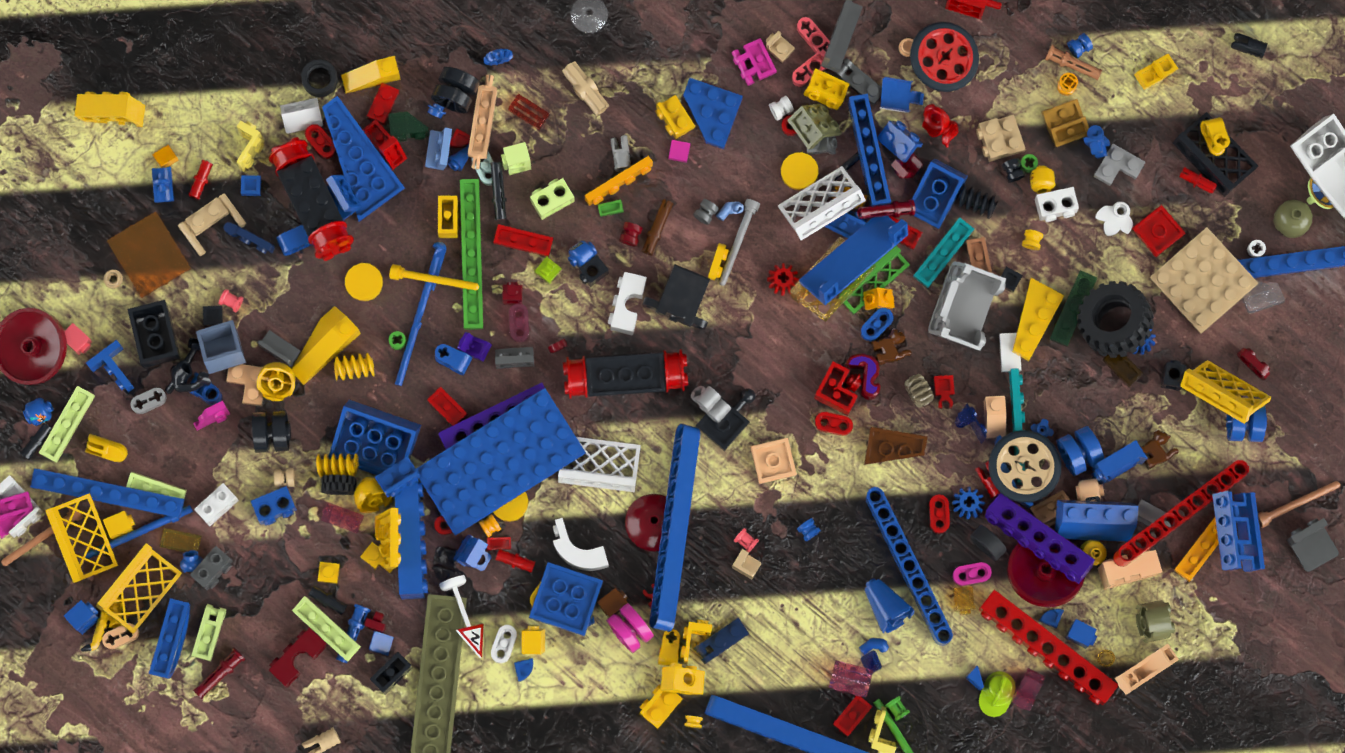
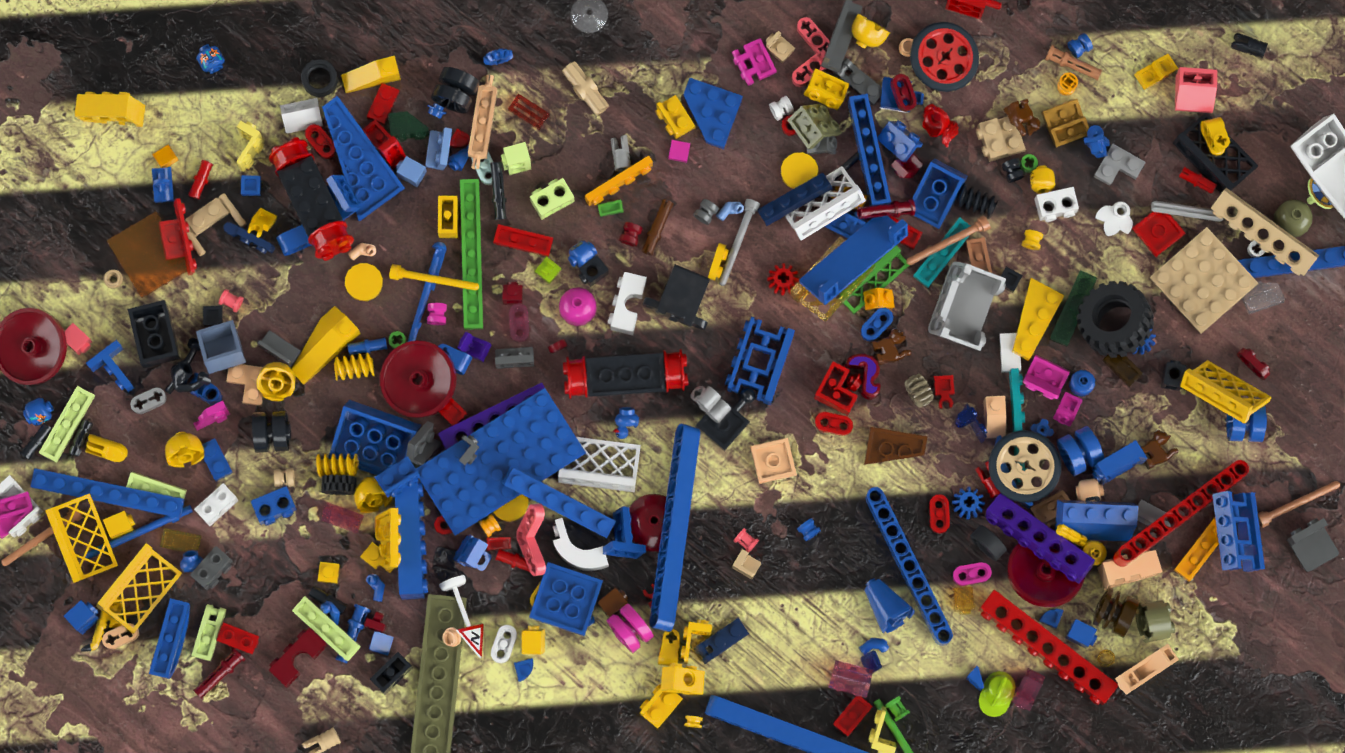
(80, 438): none -> black axle
(175, 238): none -> red bracket
(183, 448): none -> yellow cylinder
(210, 59): none -> blue head
(216, 460): none -> blue plate
(238, 638): none -> red hinge
(262, 221): none -> yellow plate
(334, 612): none -> blue arm
(362, 249): none -> light nougat arm
(367, 346): none -> blue pin
(377, 585): none -> blue arm
(411, 171): none -> medium blue brick
(418, 379): none -> dark red dish
(423, 445): none -> dark grey bracket
(436, 314): none -> dark pink wheel
(451, 637): none -> light nougat plate
(469, 456): none -> dark grey bracket
(526, 539): none -> coral beam
(558, 502): none -> blue brick
(577, 306): none -> dark pink cylinder
(623, 537): none -> blue bracket
(625, 419): none -> blue animal
(774, 365): none -> blue fence
(794, 199): none -> dark blue plate
(868, 32): none -> yellow cylinder
(904, 92): none -> dark red plate
(980, 225): none -> nougat piece
(1020, 114): none -> reddish brown animal
(1045, 377): none -> dark pink bracket
(1067, 409): none -> dark pink bracket
(1071, 535): none -> yellow axle
(1082, 389): none -> blue head
(1115, 612): none -> dark brown wheel
(1184, 210): none -> light grey axle
(1195, 90): none -> coral slope
(1260, 221): none -> tan brick

